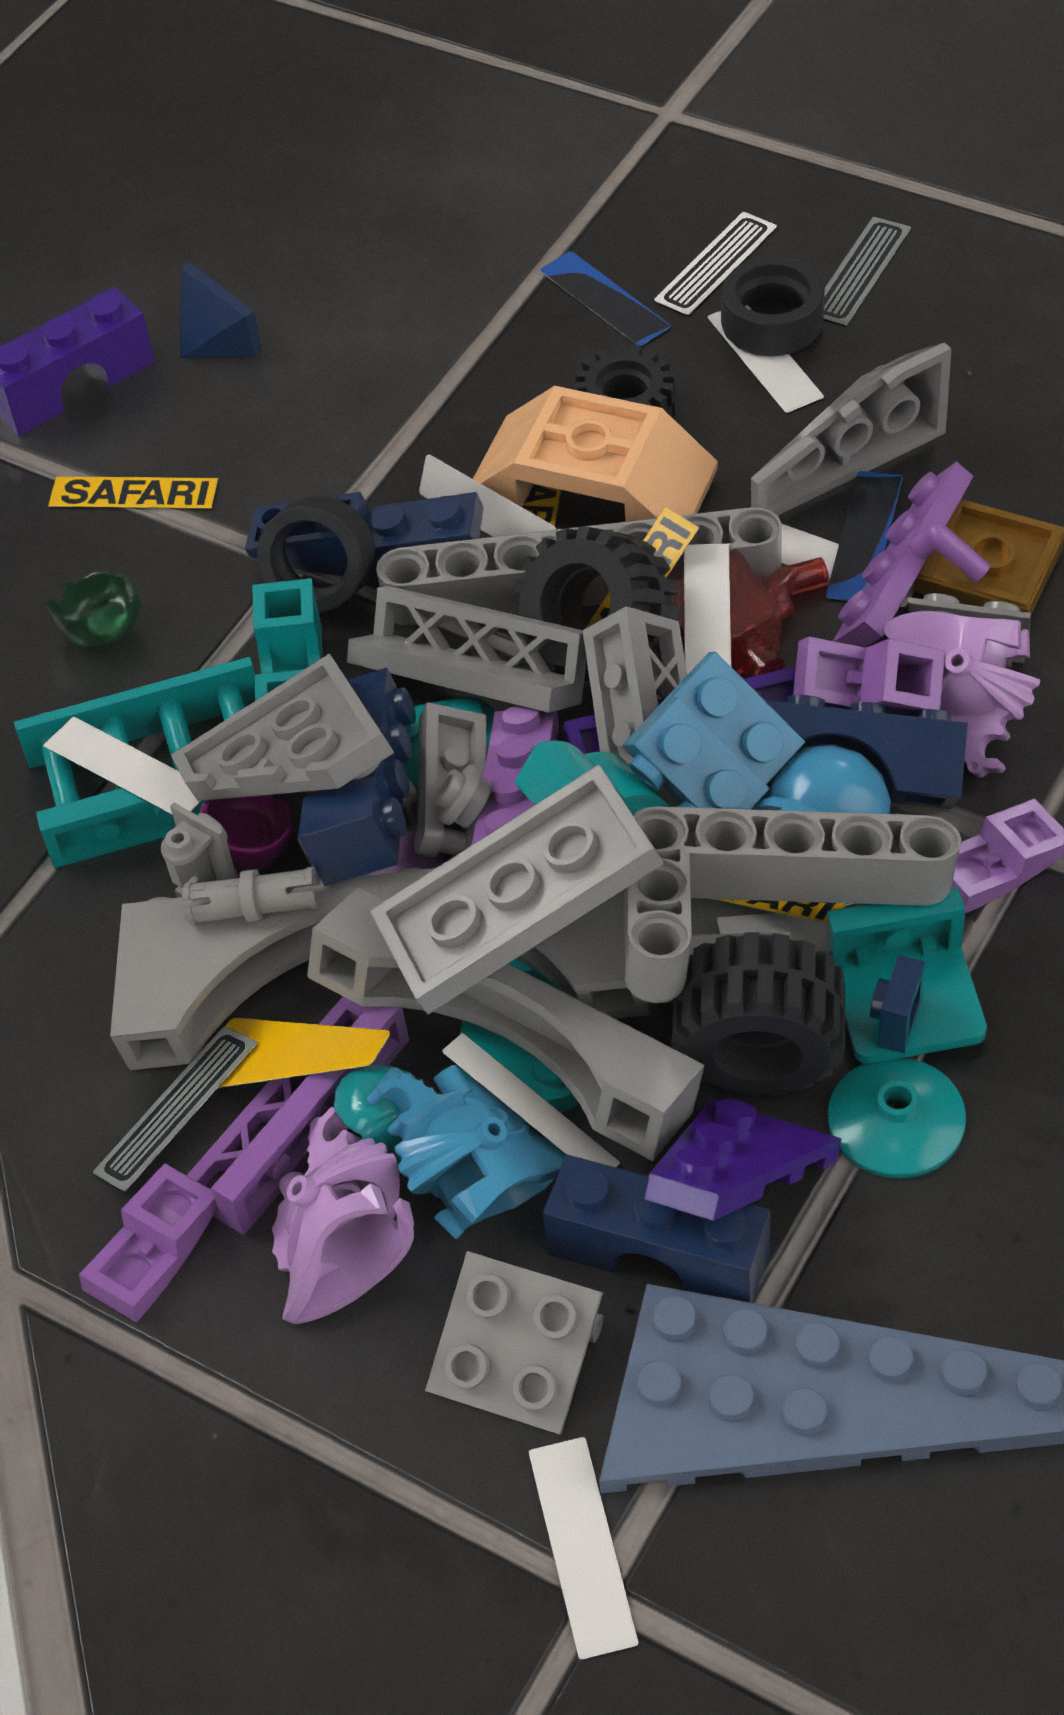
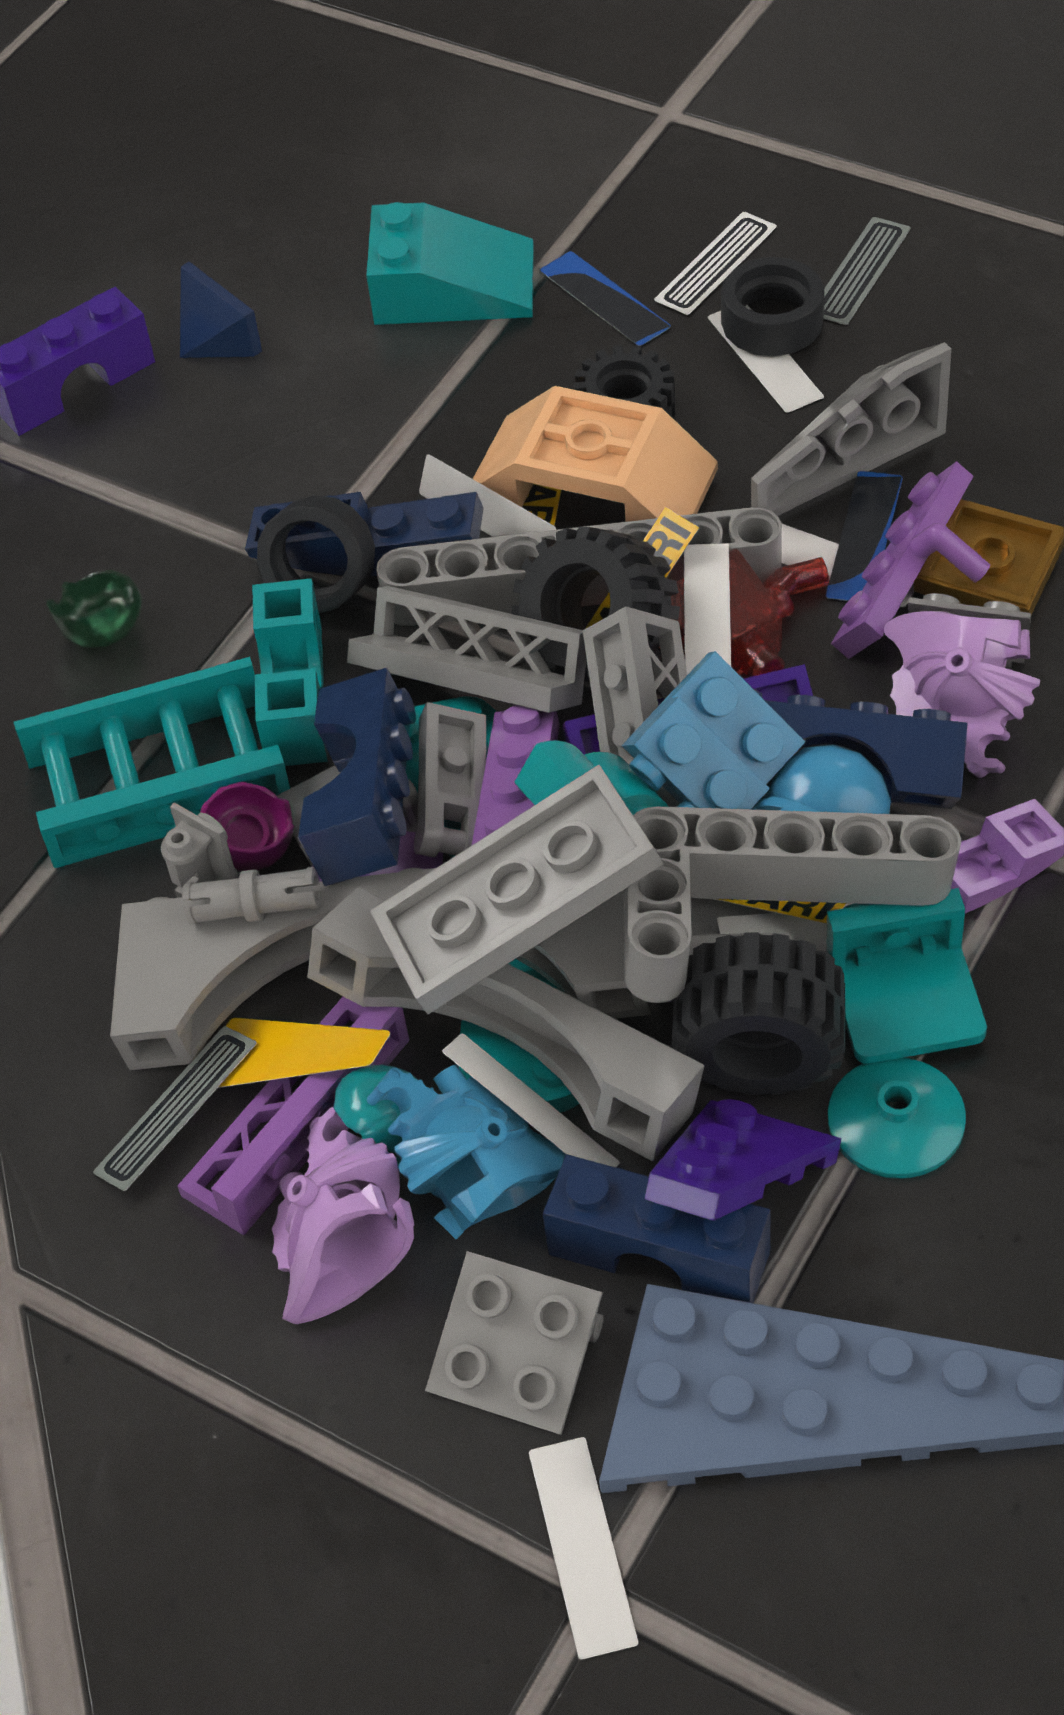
(122, 765): white sticker -> none
(133, 492): sticker -> none
(156, 1239): medium lavender slope -> none
(291, 740): light grey plate -> none
(445, 267): none -> teal slope
(462, 796): light grey plate -> none
(885, 673): medium lavender brick -> none
(898, 1003): dark blue plate -> none

